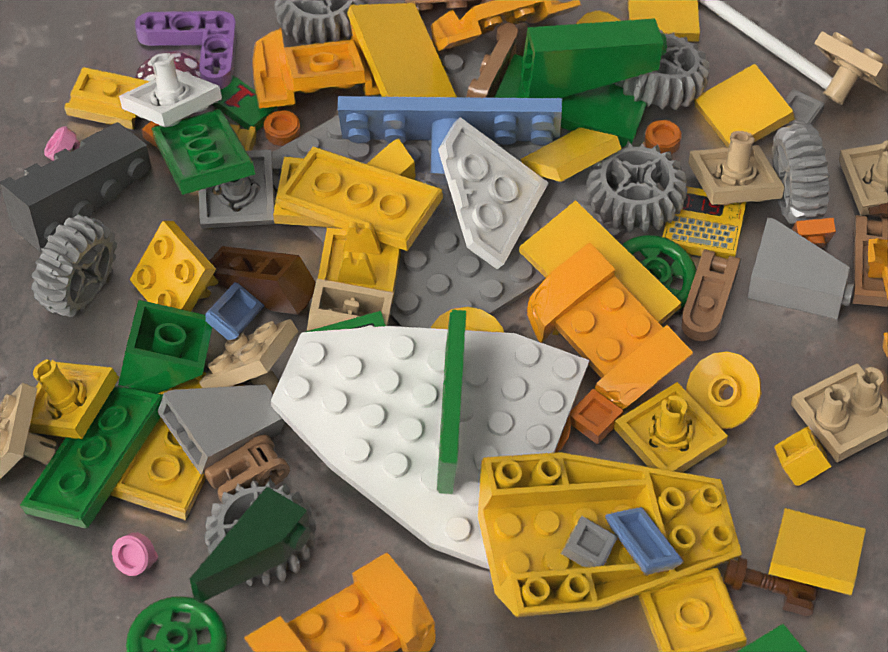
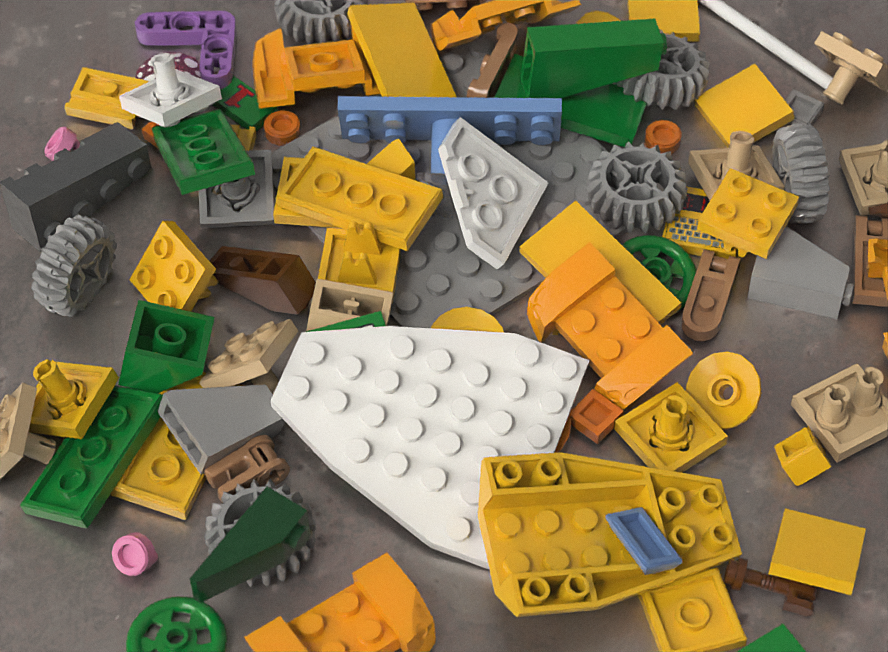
(233, 311): medium blue tile -> none
(451, 402): green tile -> none
(571, 153): yellow tile -> none
(589, 544): light grey tile -> none
(747, 214): none -> yellow plate
(816, 230): orange plate -> none

